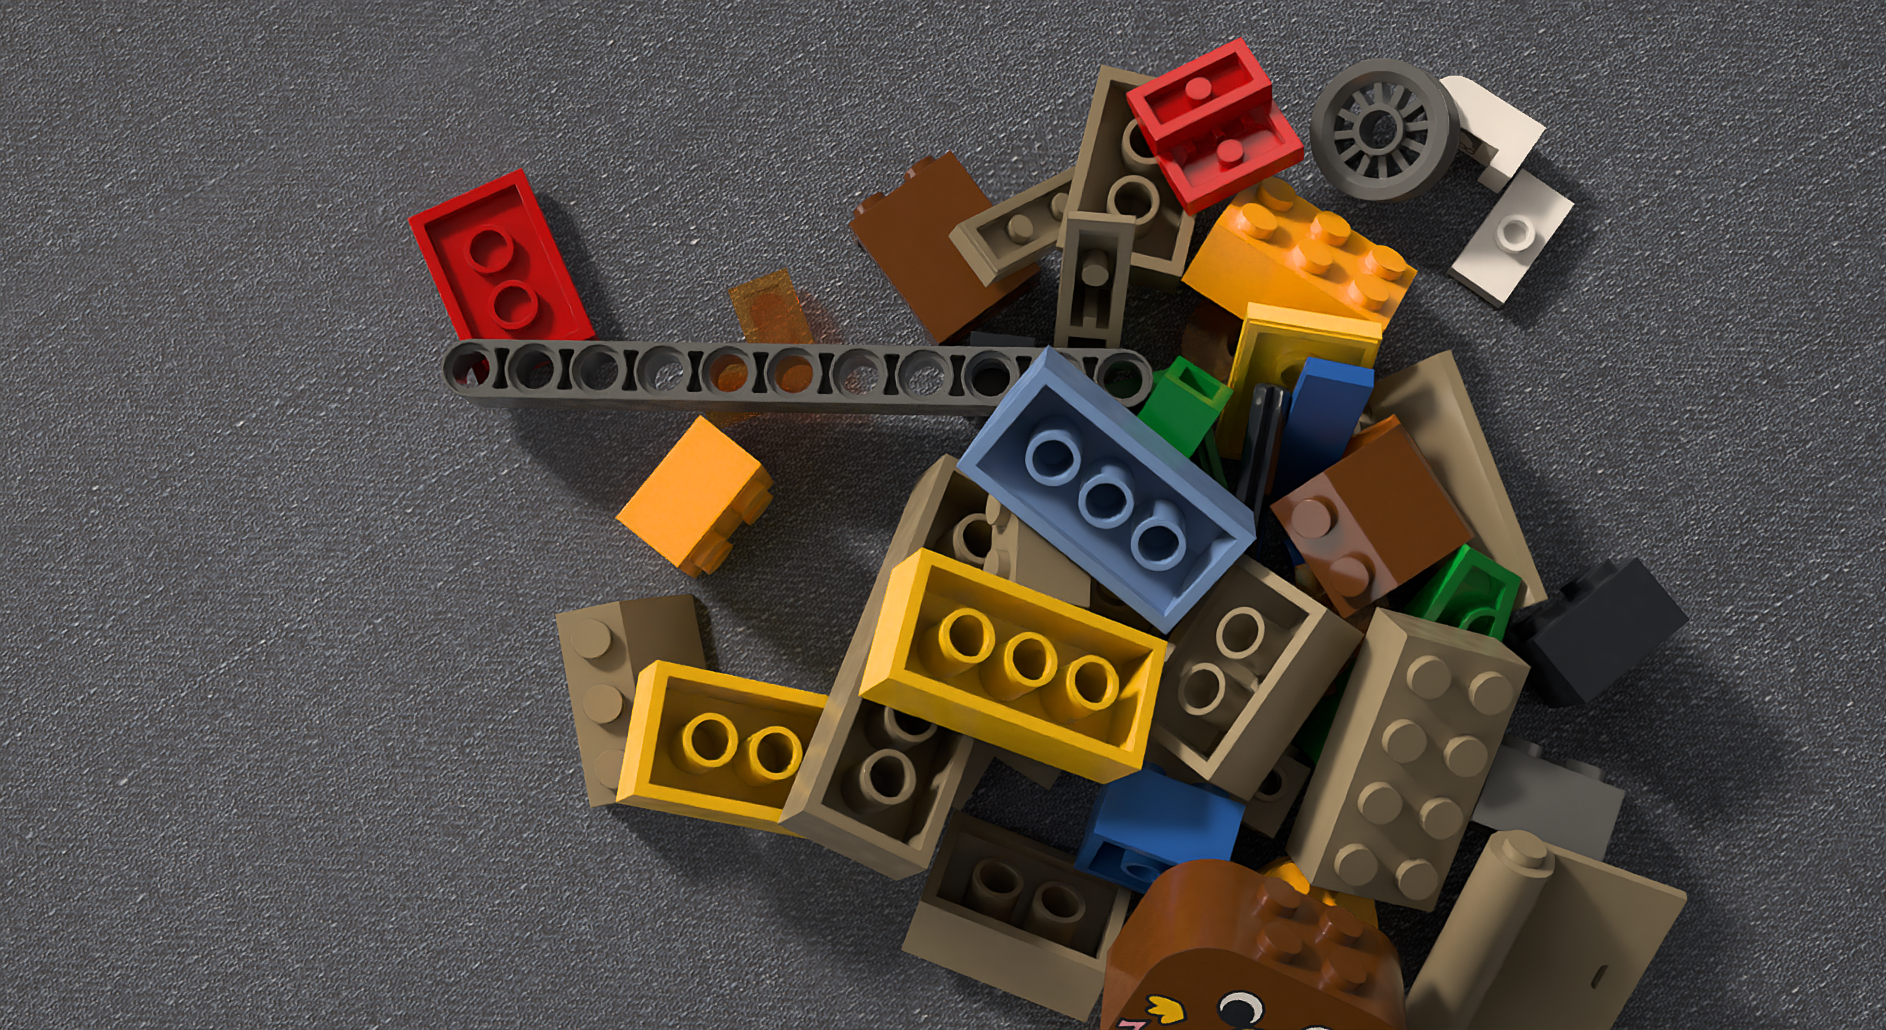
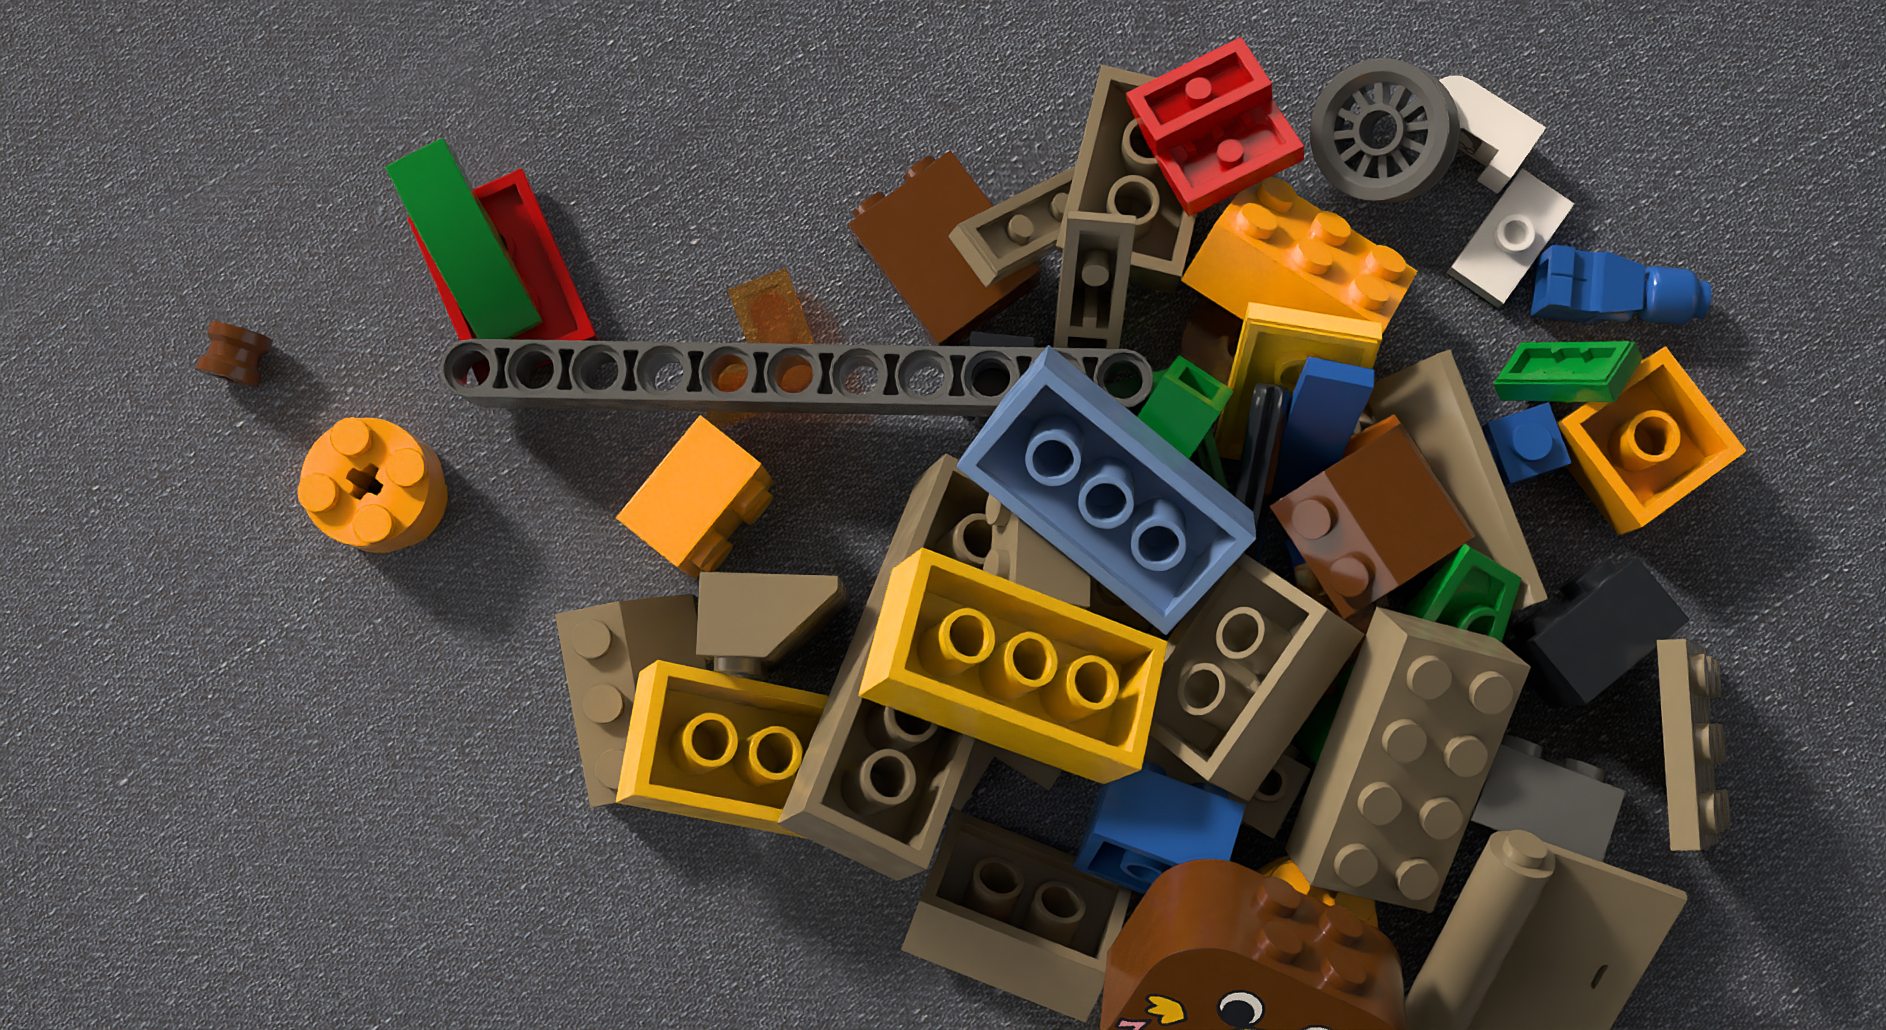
(234, 354): none -> reddish brown wheel
(338, 479): none -> light orange brick
(463, 242): none -> green slope
(763, 618): none -> dark tan slope
(1526, 445): none -> blue brick
(1568, 371): none -> green plate
(1611, 288): none -> blue piece
(1647, 445): none -> light orange brick
(1691, 744): none -> dark tan plate

